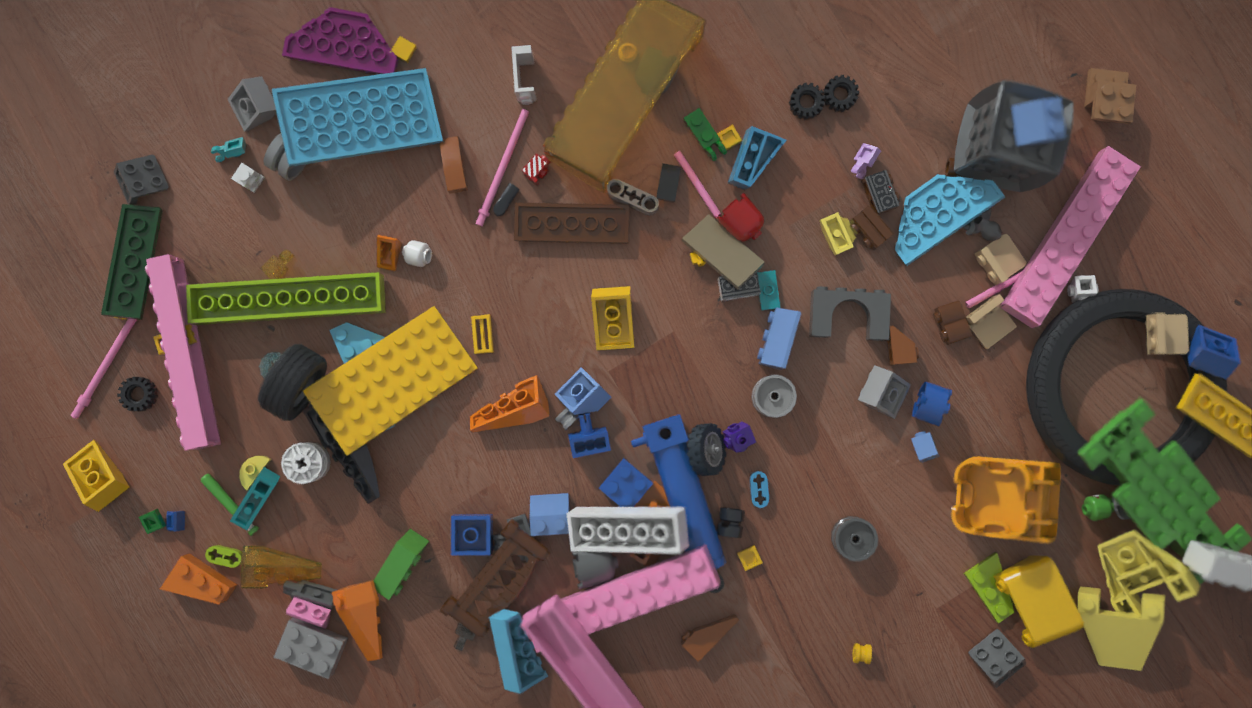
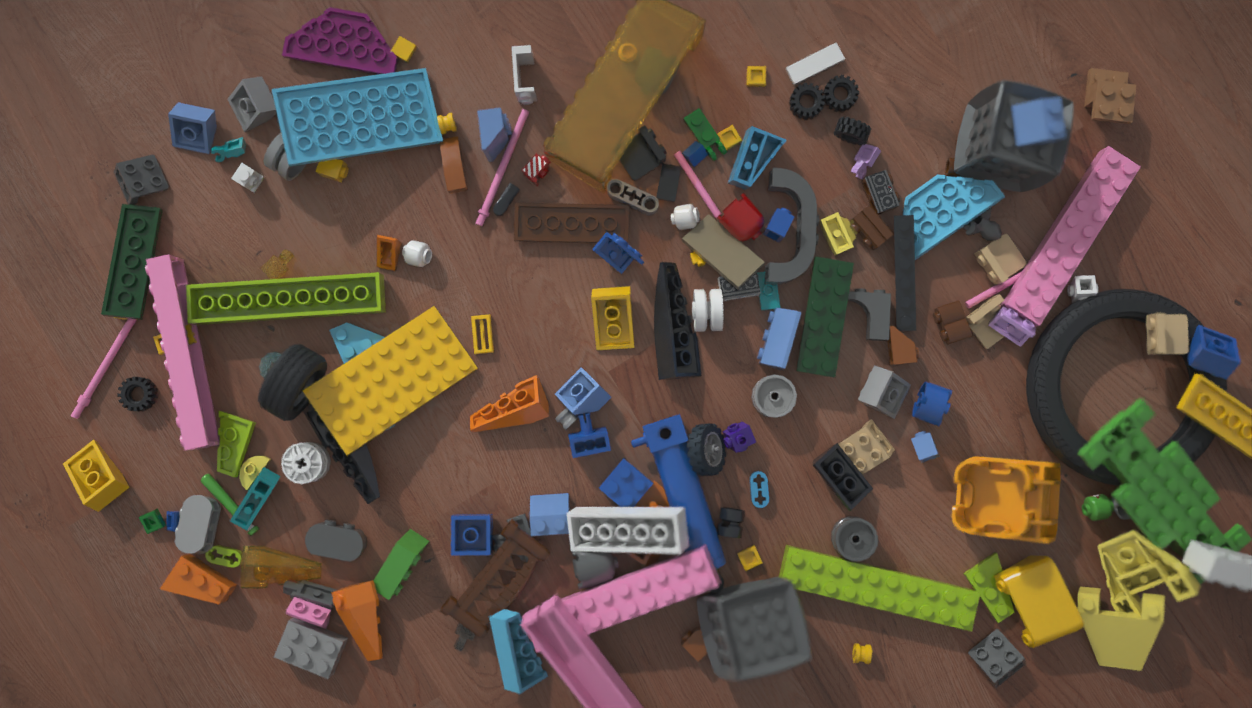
(192, 127): none -> medium blue slope
(197, 524): none -> light grey brick
(234, 440): none -> lime wing
(333, 169): none -> yellow brick
(336, 541): none -> dark grey brick
(446, 123): none -> yellow wheel
(493, 131): none -> medium blue slope
(617, 252): none -> blue bracket
(643, 154): none -> black bracket
(674, 340): none -> black wedge
(685, 216): none -> white head
(695, 153): none -> blue slope
(706, 310): none -> white wheel
(754, 629): none -> dark grey piece
(756, 76): none -> yellow tile
(779, 224): none -> blue brick
(807, 219): none -> dark grey arch
(815, 64): none -> white tile
(824, 317): none -> dark green plate
(842, 476): none -> black slope
(852, 131): none -> black tyre
(867, 447): none -> tan bracket
(880, 588): none -> lime brick
(905, 272): none -> black plate
(1012, 326): none -> lavender bracket

